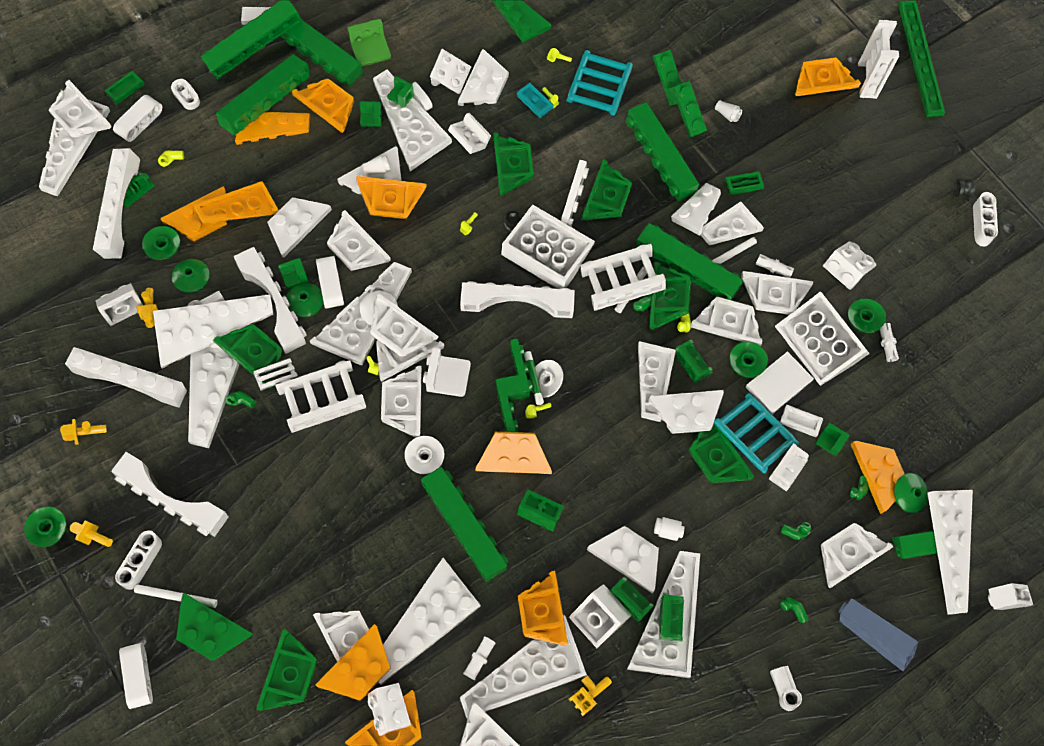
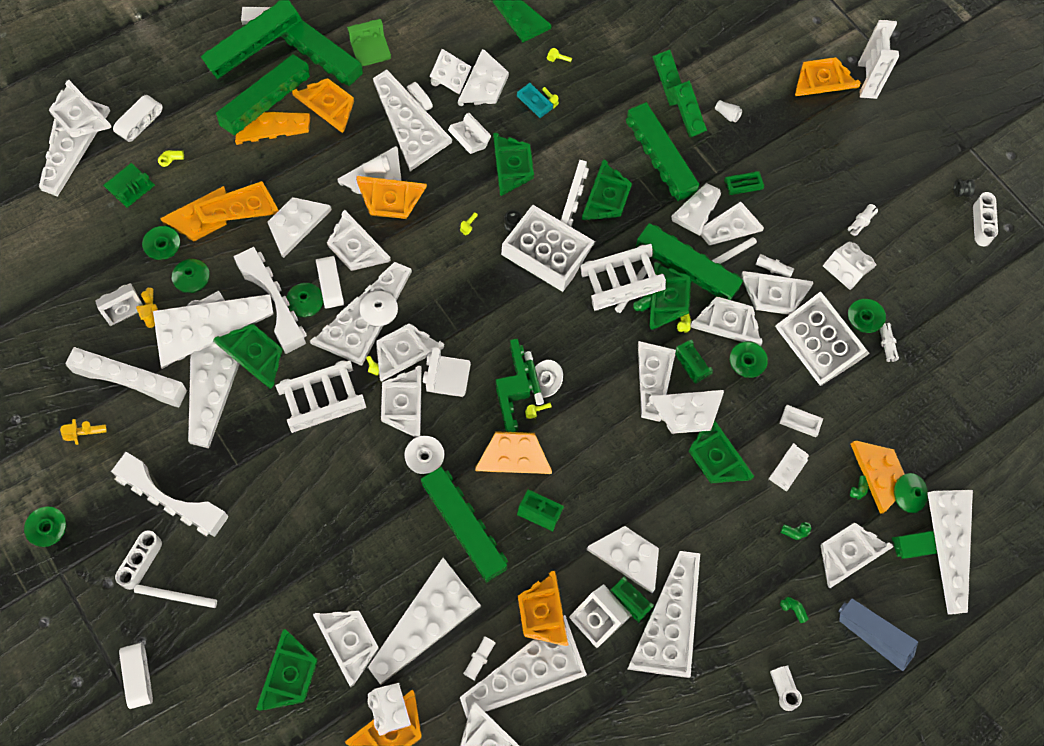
(87, 533): yellow arm -> none
(108, 237): white arch -> none
(124, 87): green tile -> none
(186, 95): white plate -> none
(207, 630): green wing -> none
(239, 398): green arm -> none
(290, 367): white tile -> none
(293, 273): green panel -> none
(359, 668): light orange wing -> none
(371, 114): green panel -> none
(398, 328): white wing -> none
(401, 93): green panel -> none
(480, 296): white arch -> none
(582, 69): teal bar -> none
(587, 697): yellow arm -> none
(669, 528): white brick -> none
(671, 618): green hinge -> none
(749, 451): teal bar -> none
(779, 383): white tile -> none
(832, 439): green panel -> none
(862, 219): none -> white pin
(921, 58): green tile -> none
(1009, 596): white slope -> none

